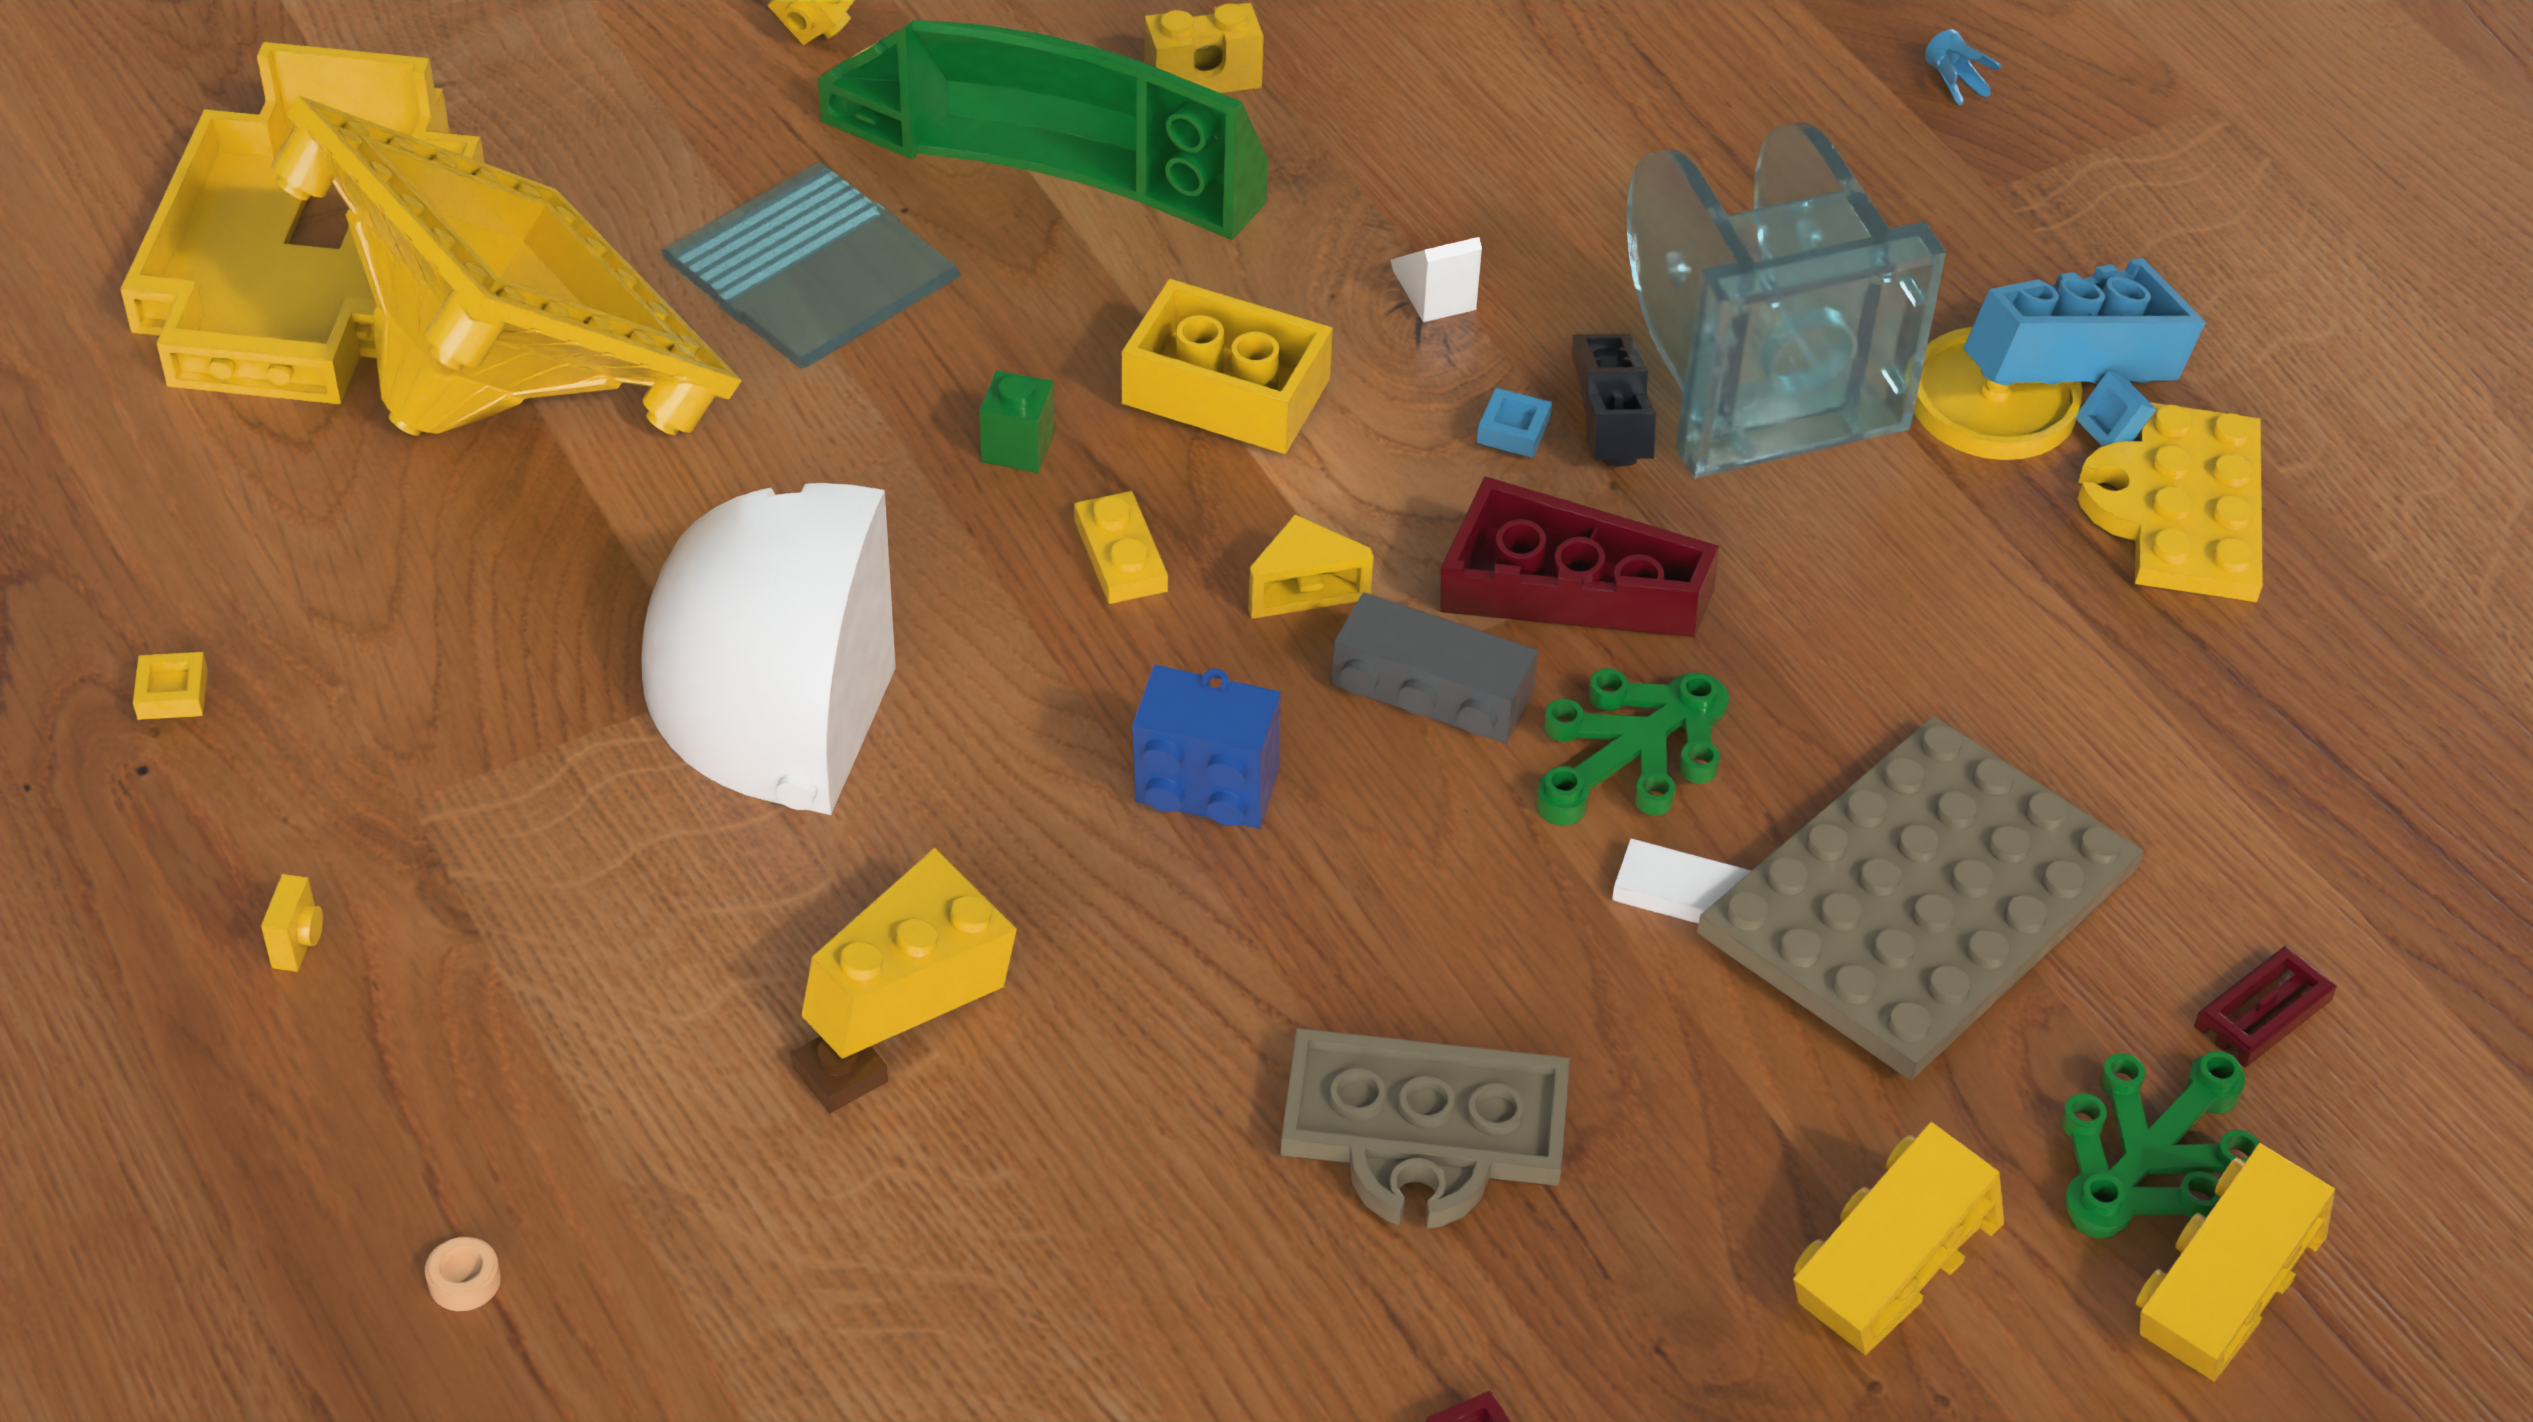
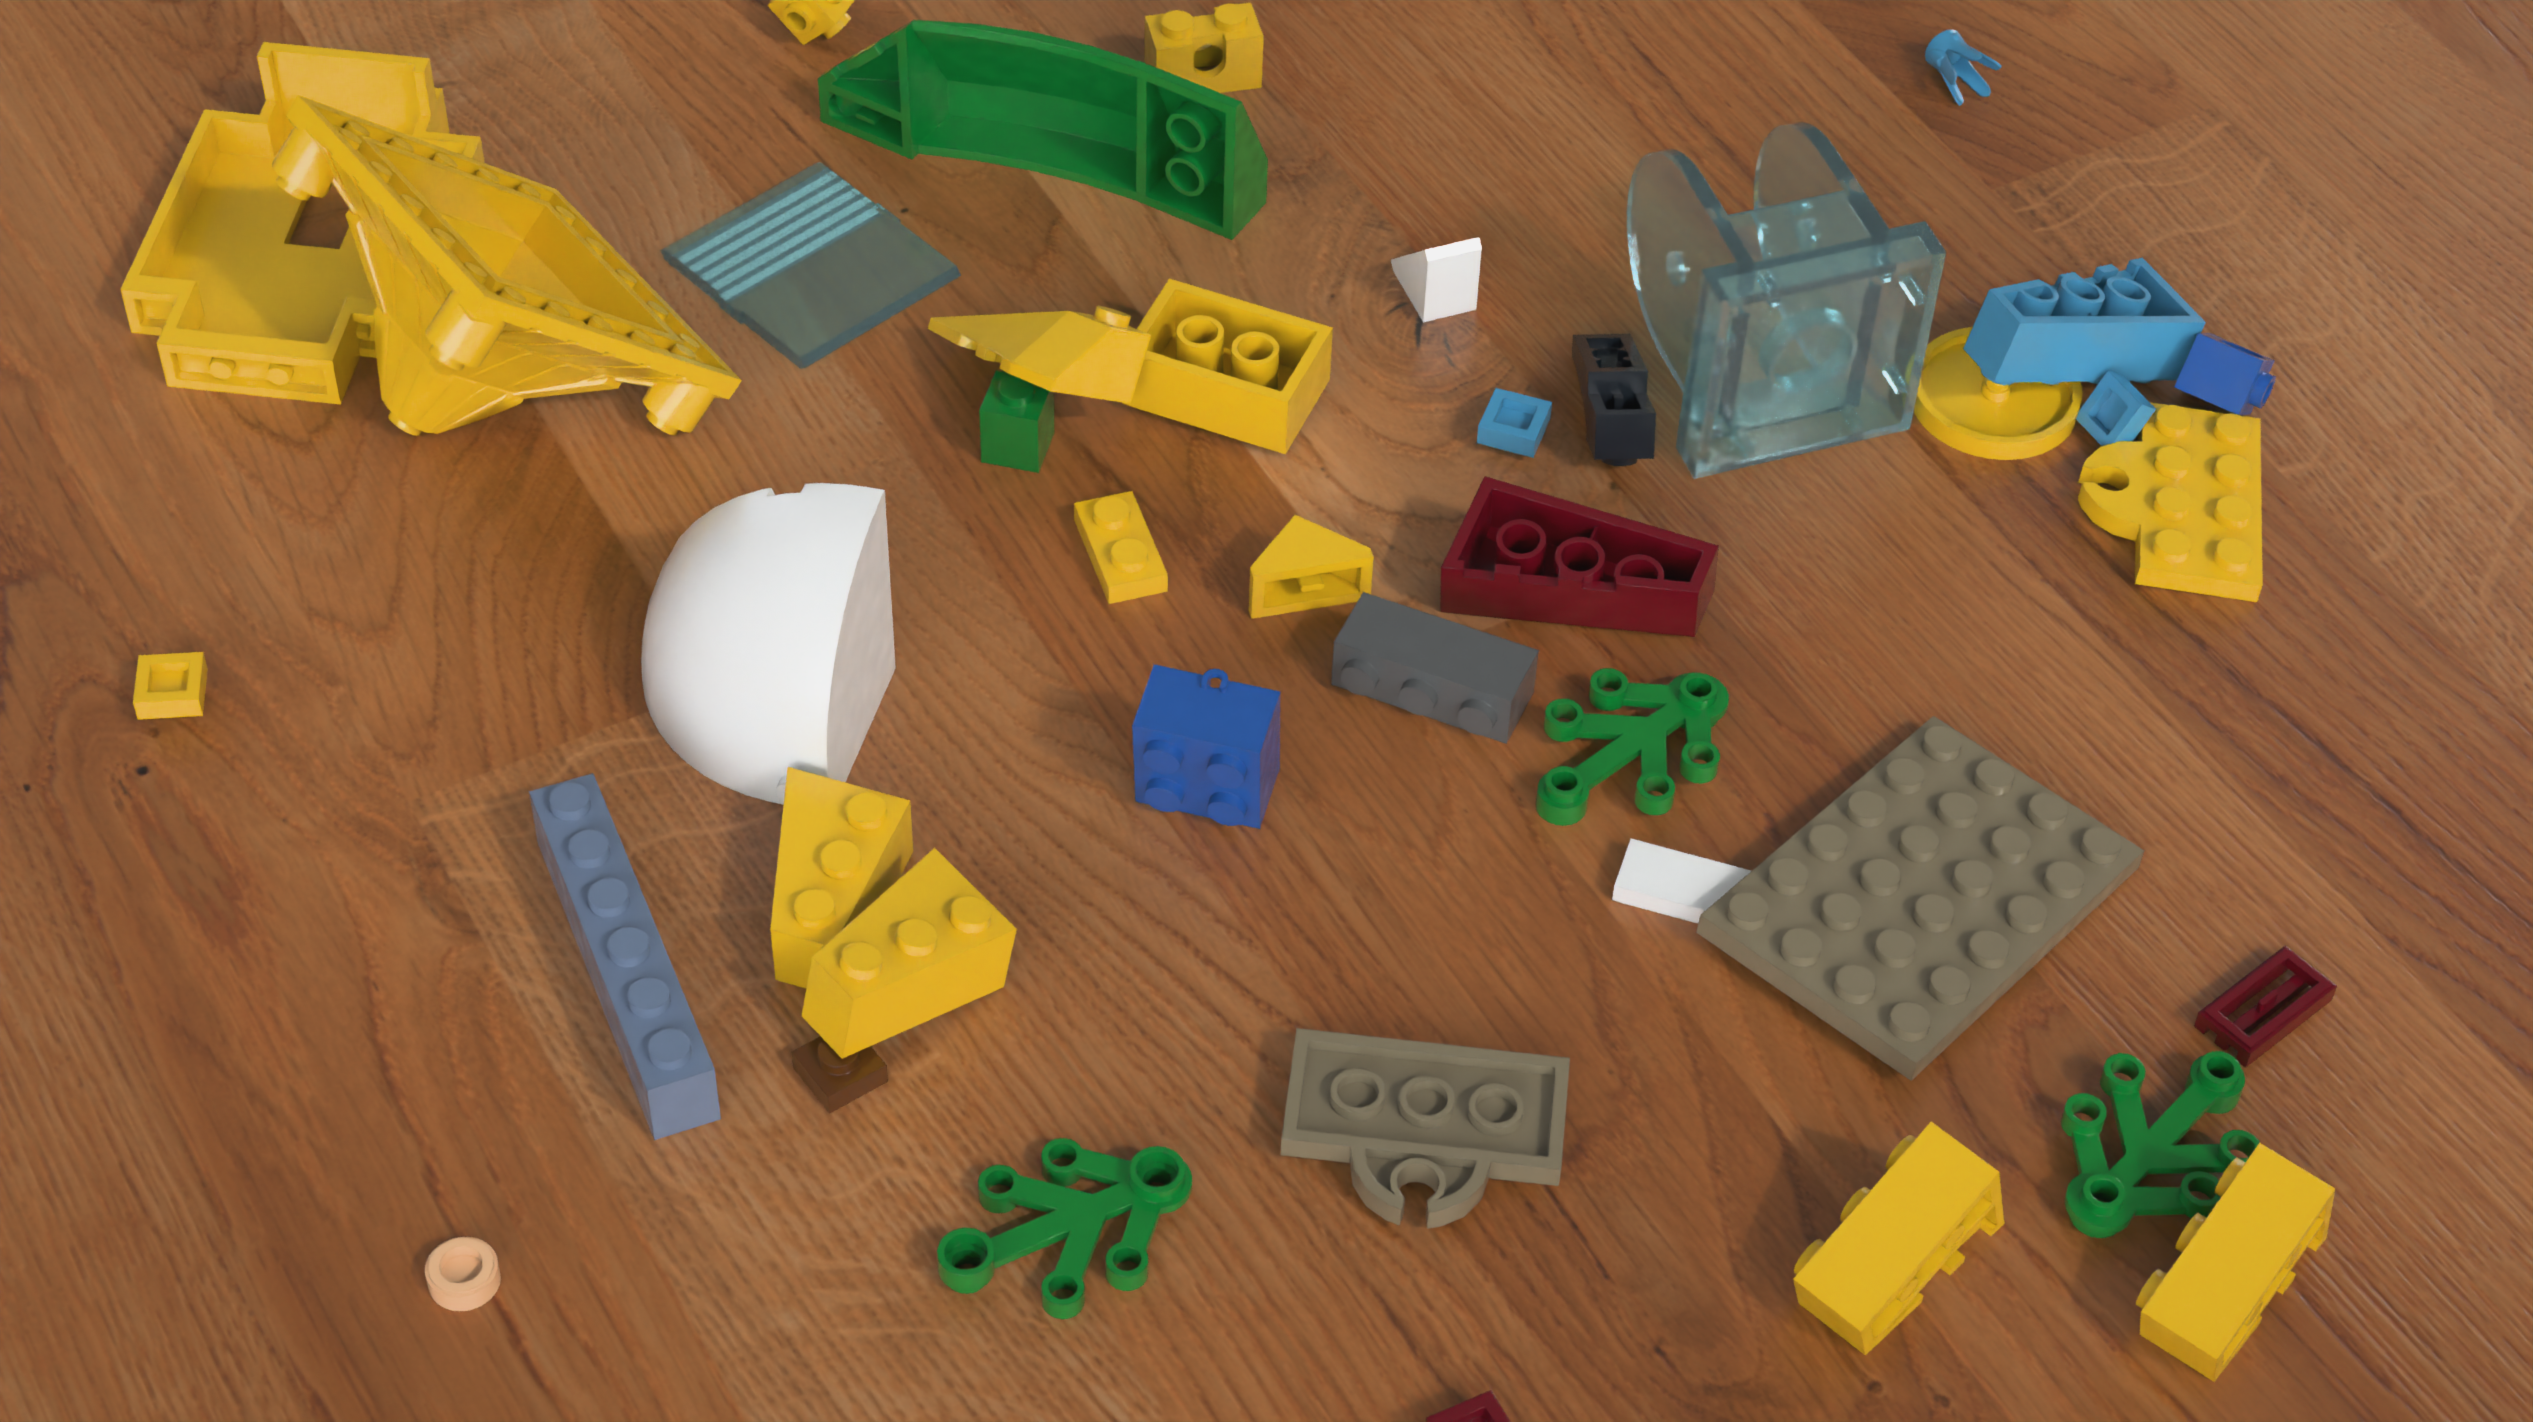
(291, 923): yellow plate -> none
(625, 957): none -> sand blue brick
(833, 861): none -> yellow wedge
(1057, 349): none -> yellow wedge
(1071, 1216): none -> green plant
(2226, 374): none -> blue brick

